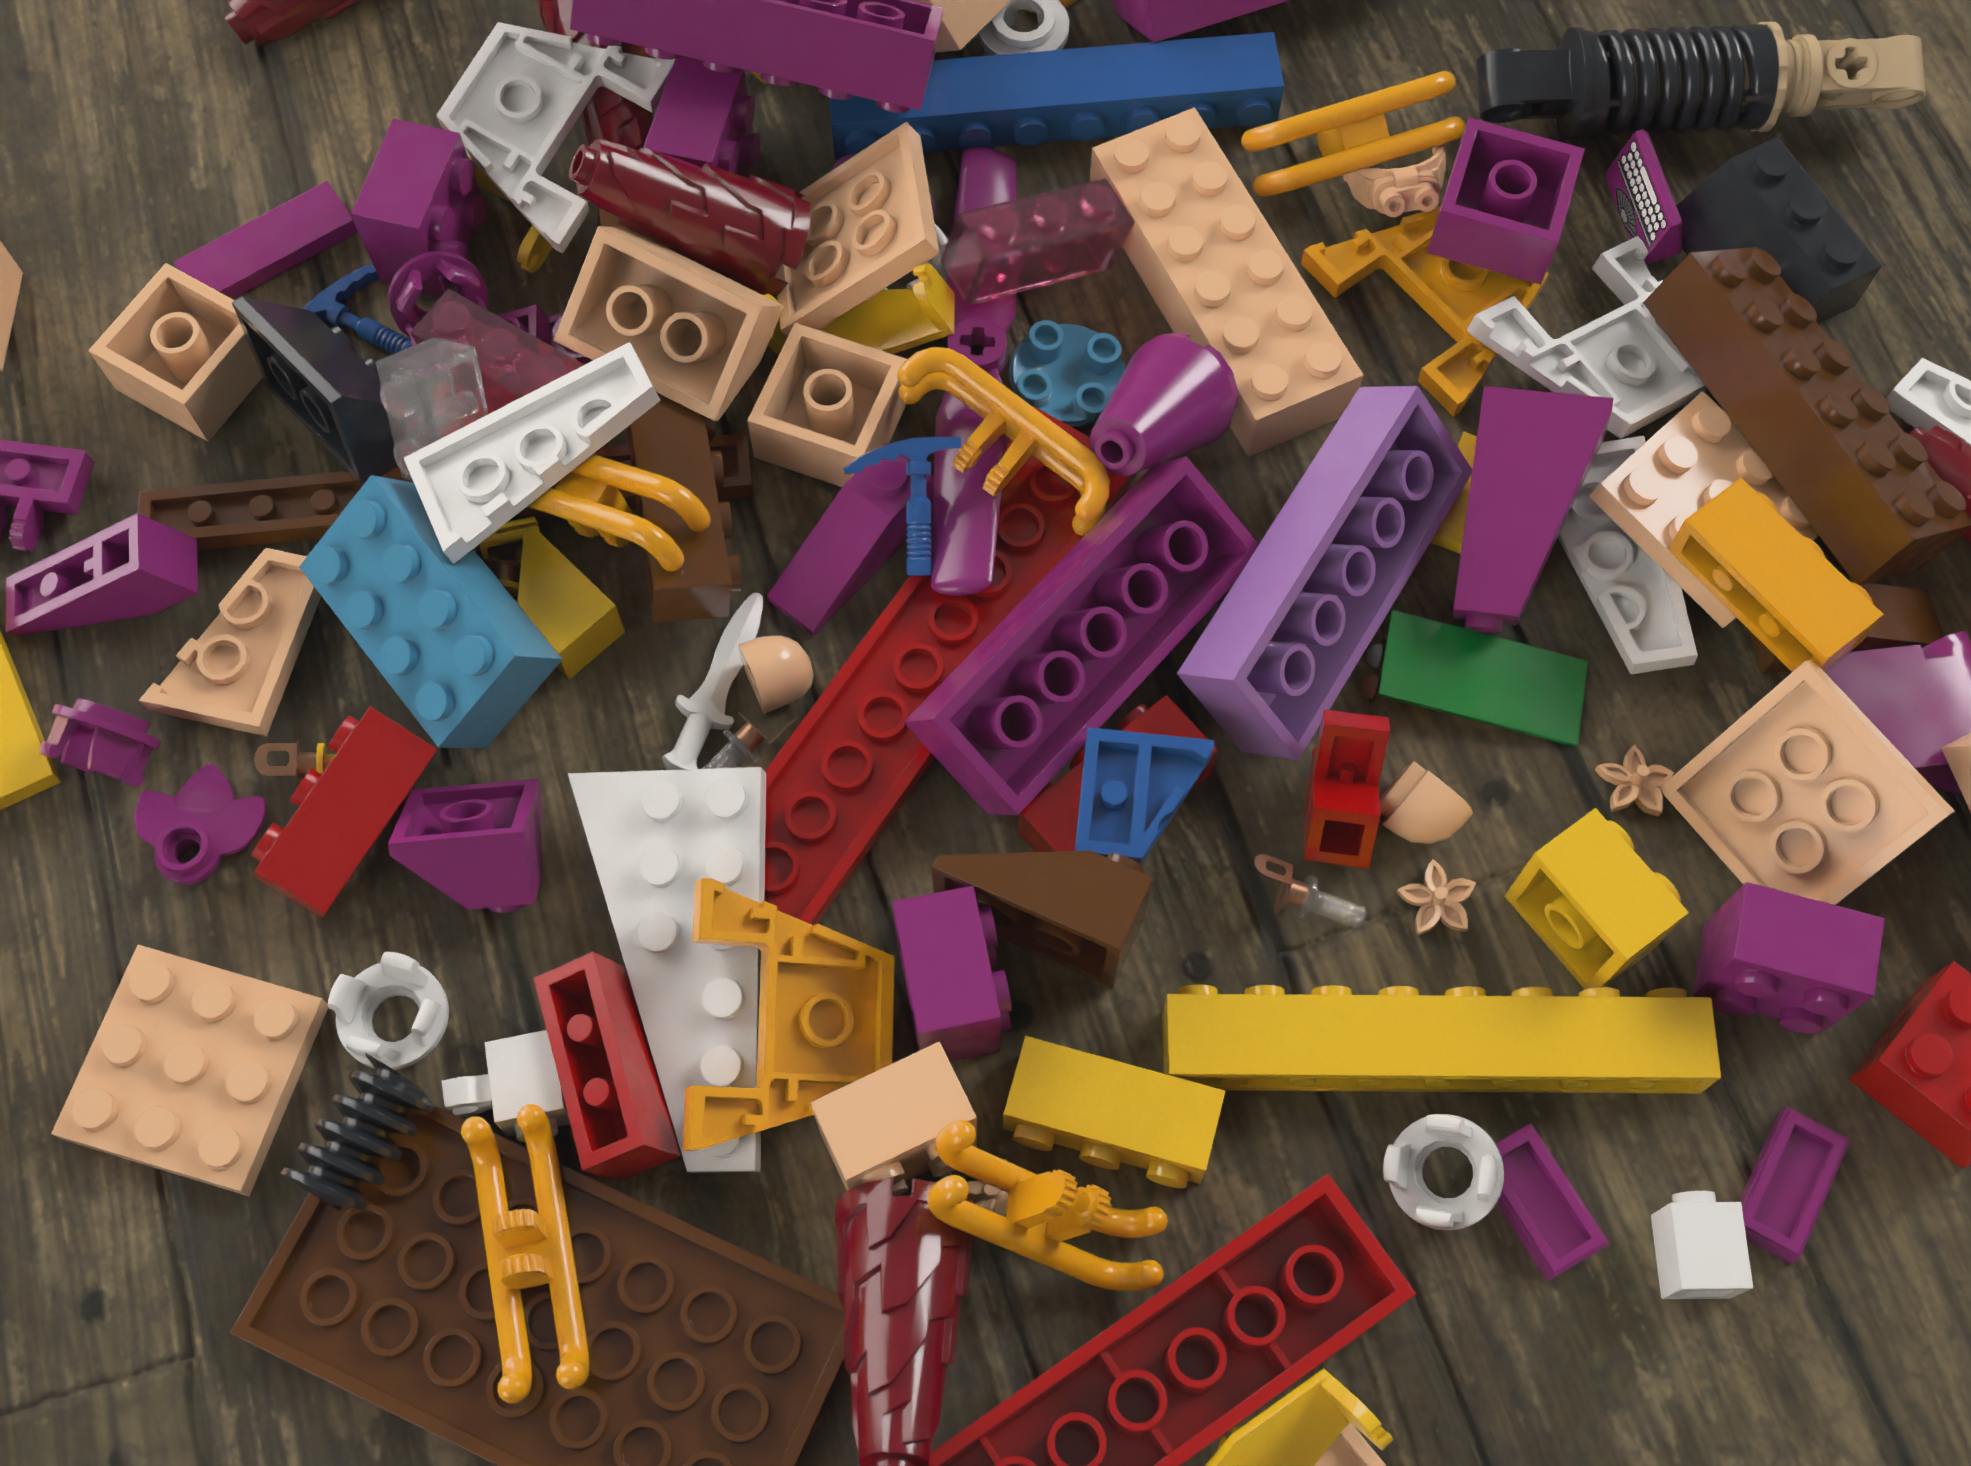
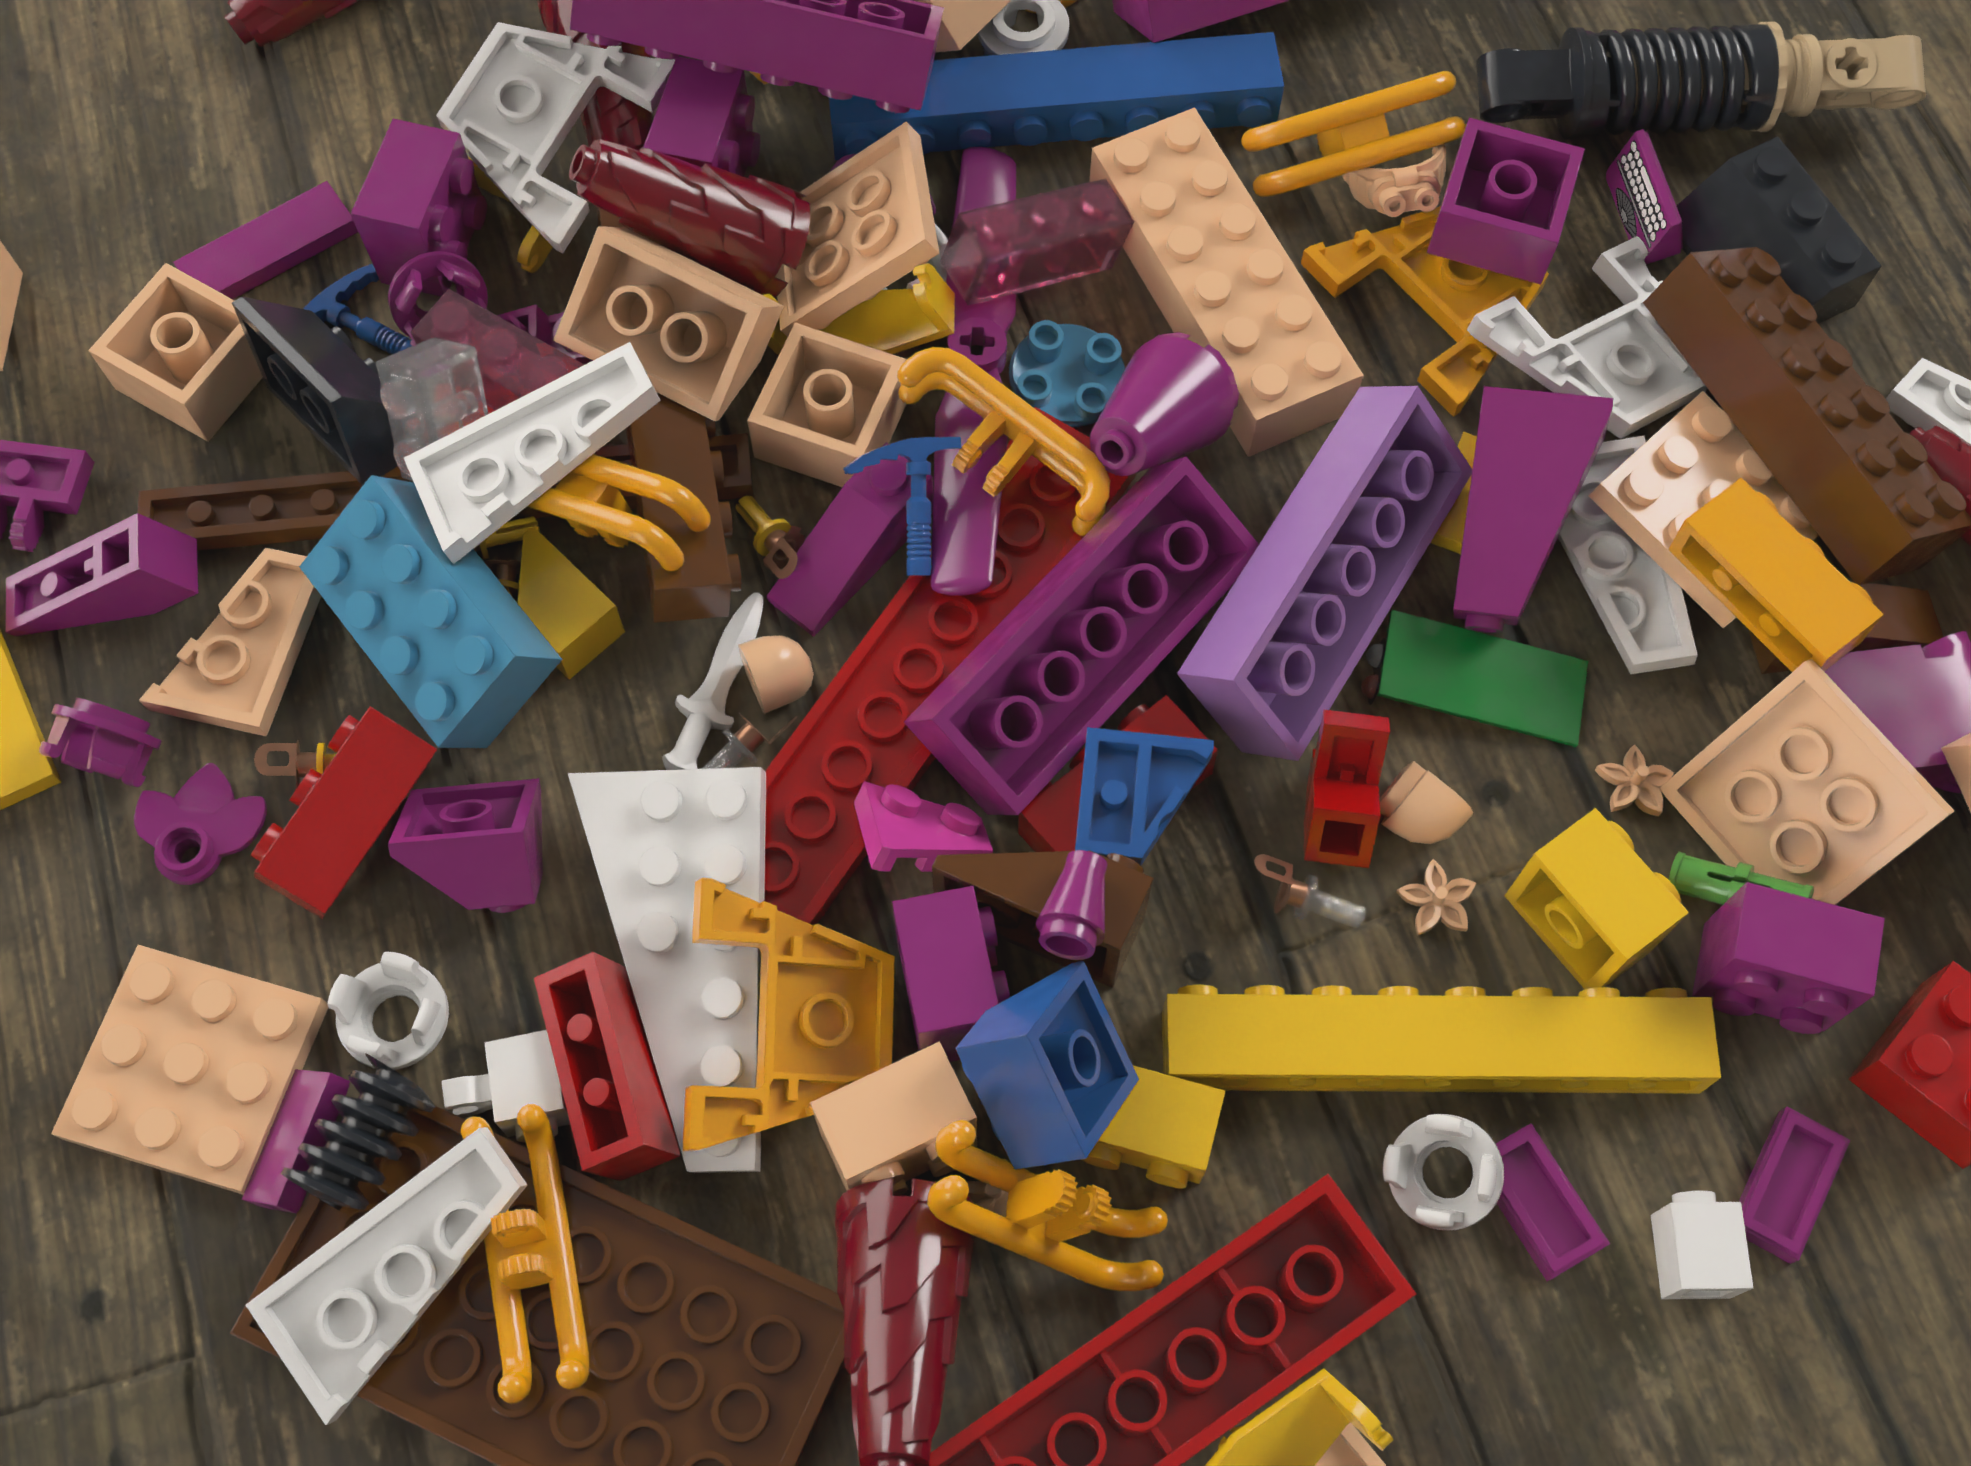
(303, 1104): none -> magenta tile
(374, 1280): none -> white wing
(773, 538): none -> piece
(904, 826): none -> dark pink wing
(1049, 1068): none -> blue slope
(1075, 911): none -> magenta cone
(1720, 882): none -> bright green pin

